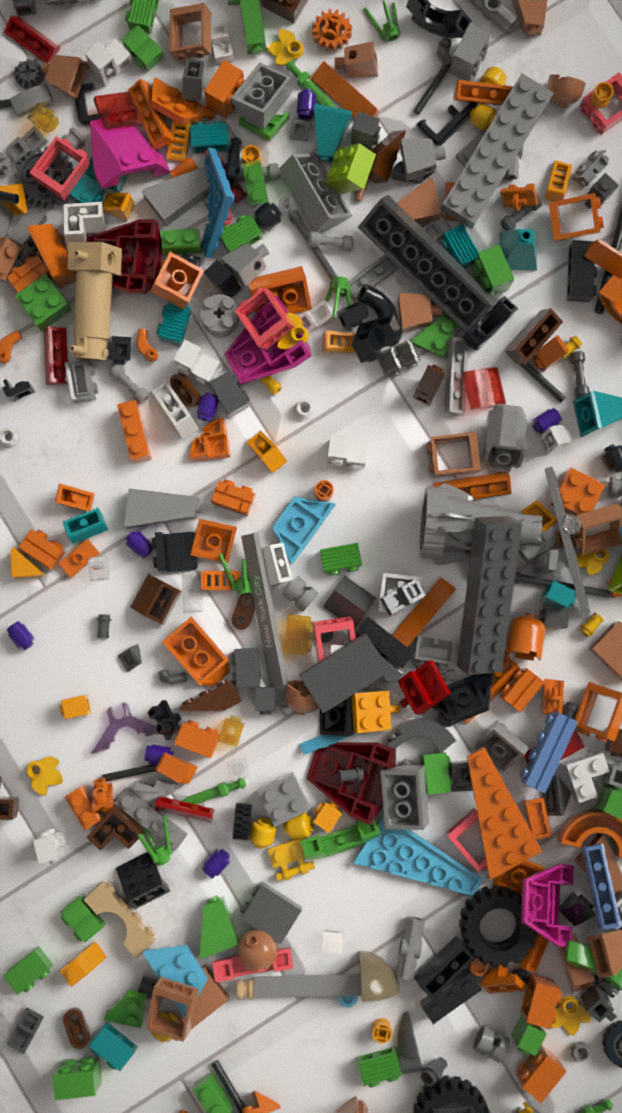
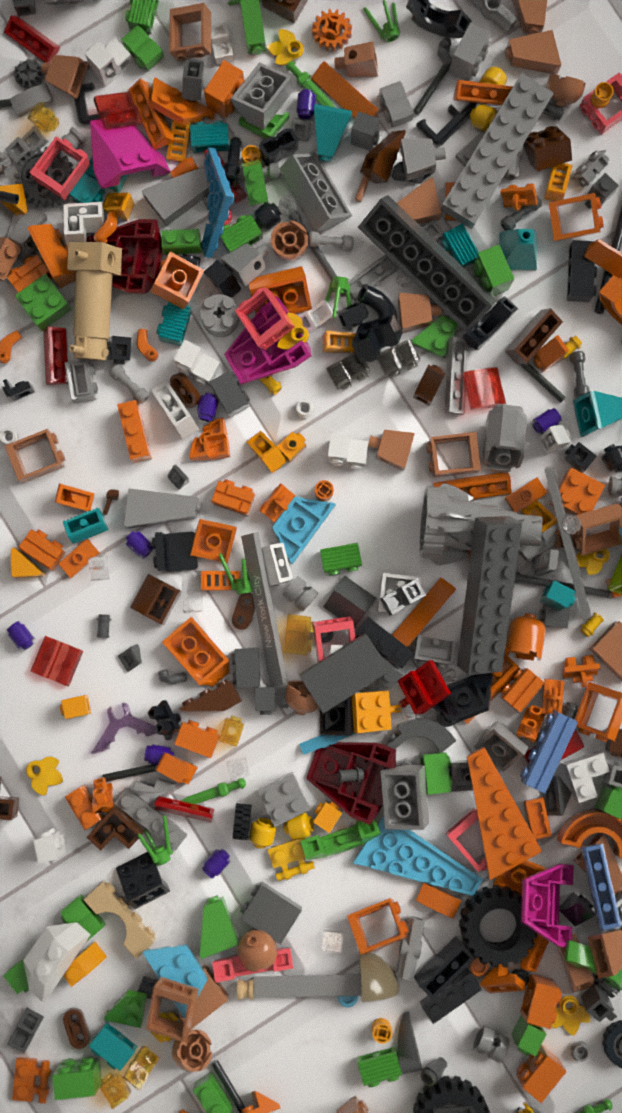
(12, 451): none -> nougat window
(25, 1077): none -> orange plate
(52, 957): none -> white wedge
(56, 661): none -> clear red slope
(107, 228): none -> orange arm
(111, 495): none -> reddish brown hand
(115, 1081): none -> clear yellow brick
(140, 1067): none -> clear yellow hips
(177, 477): none -> slope
(193, 1053): none -> nougat cylinder
(277, 502): none -> orange hips
(282, 145): none -> black brick
(289, 240): none -> nougat cylinder
(289, 452): none -> light orange brick
(347, 371): none -> clear smoke brick
(350, 168): lime brick -> none
(357, 929): none -> orange window
(393, 447): none -> nougat torso
(396, 104): none -> light grey brick
(438, 900): none -> orange slope
(526, 495): none -> orange plate
(531, 723): none -> orange hips
(534, 52): none -> nougat slope
(548, 148): none -> reddish brown slope
(554, 111): none -> dark grey pin
(580, 673): none -> orange hips
(585, 454): none -> black brick

